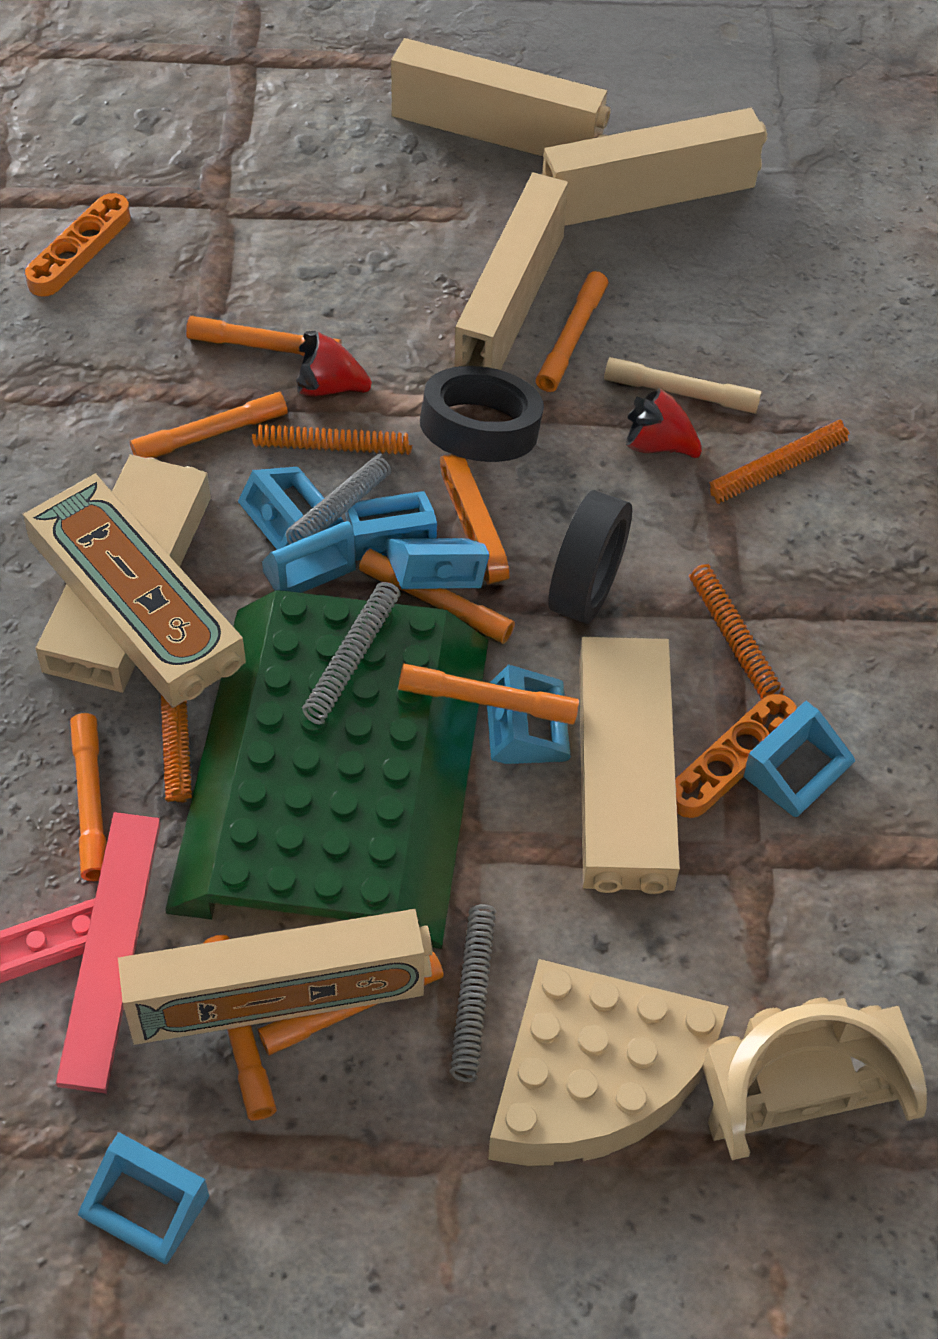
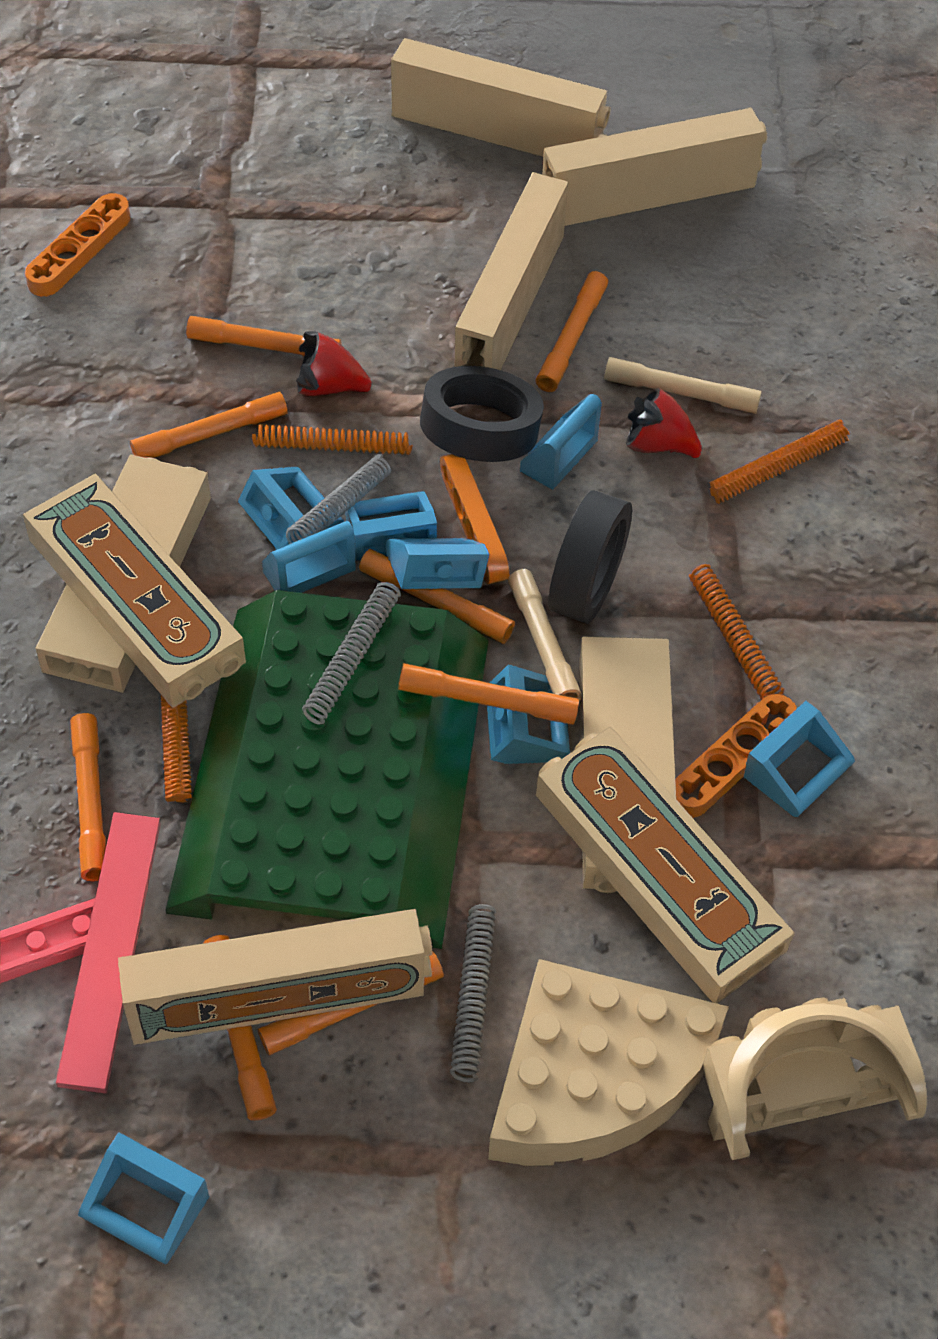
(530, 603): none -> tan piece
(564, 443): none -> dark azure tile
(663, 864): none -> brick

